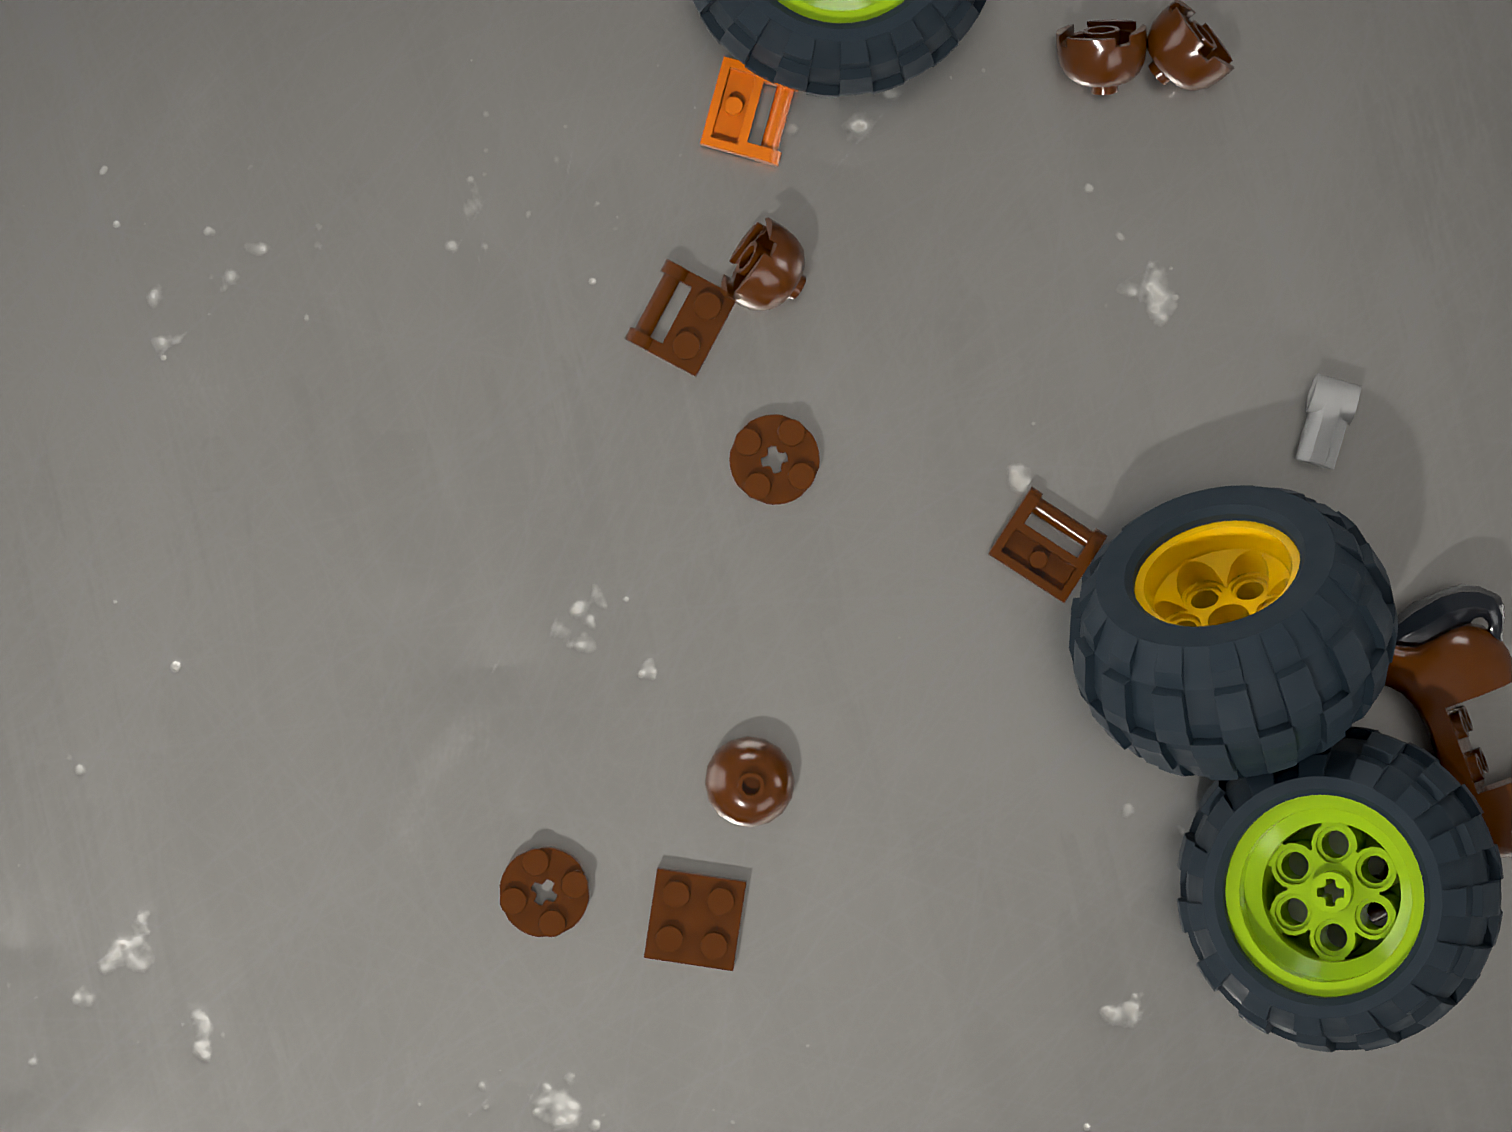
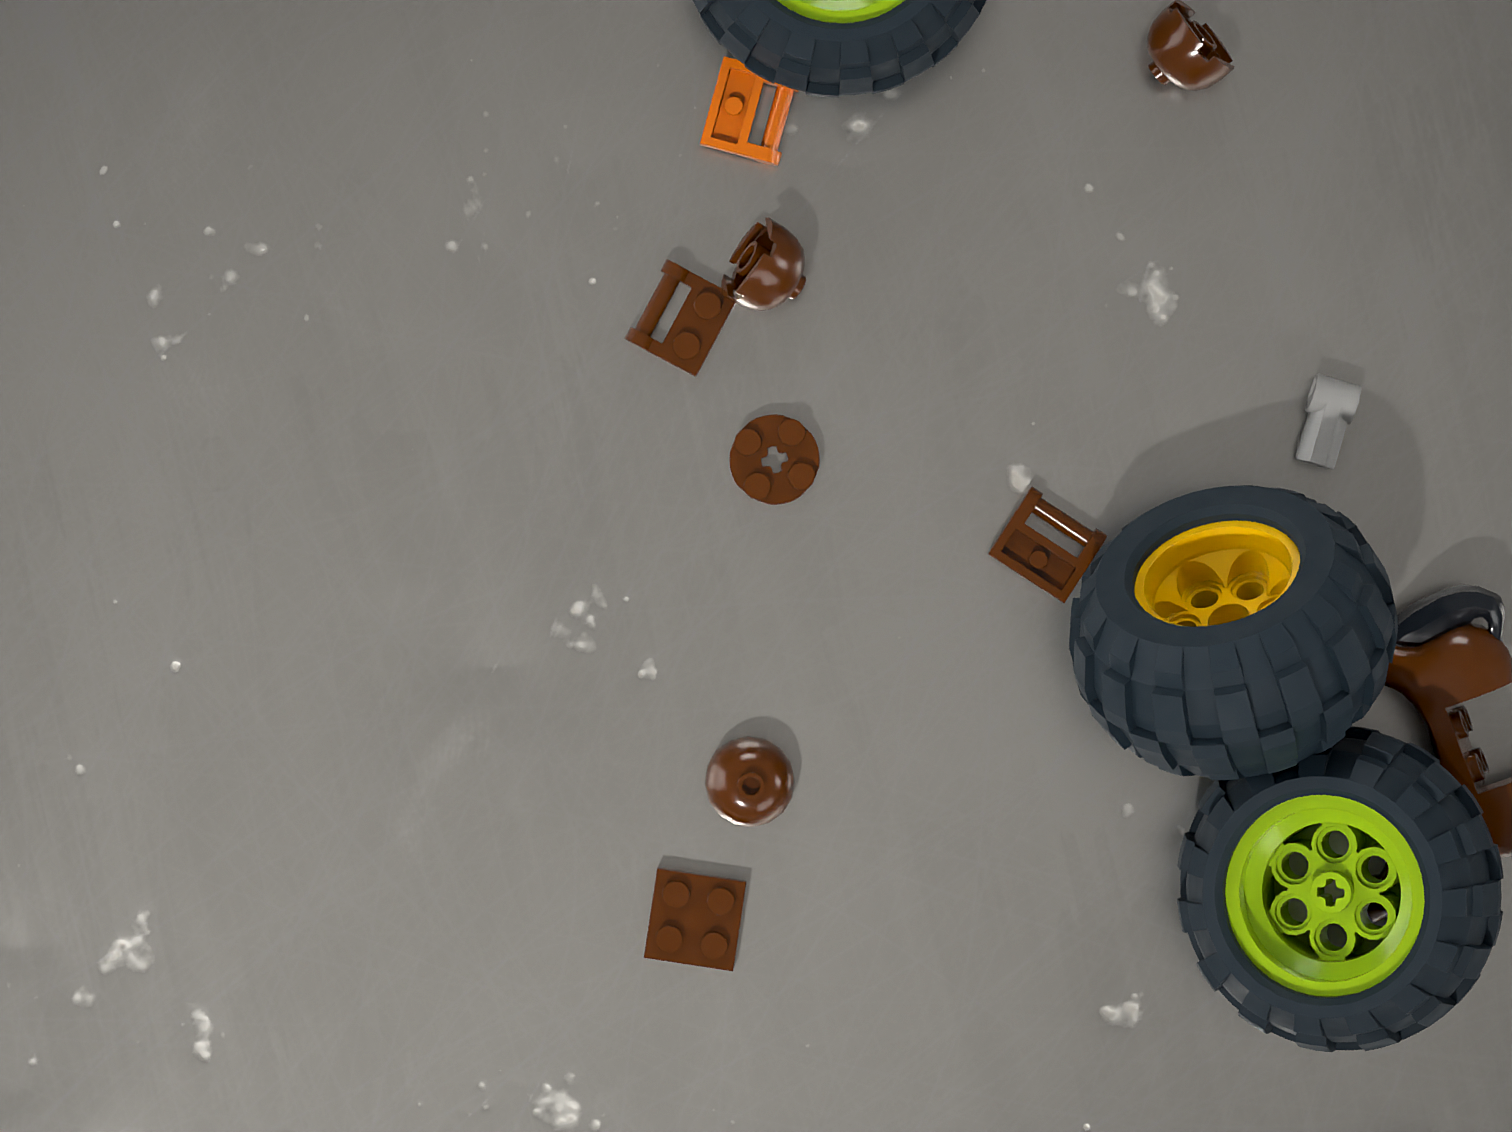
(551, 917): reddish brown plate -> none
(1102, 54): reddish brown cylinder -> none

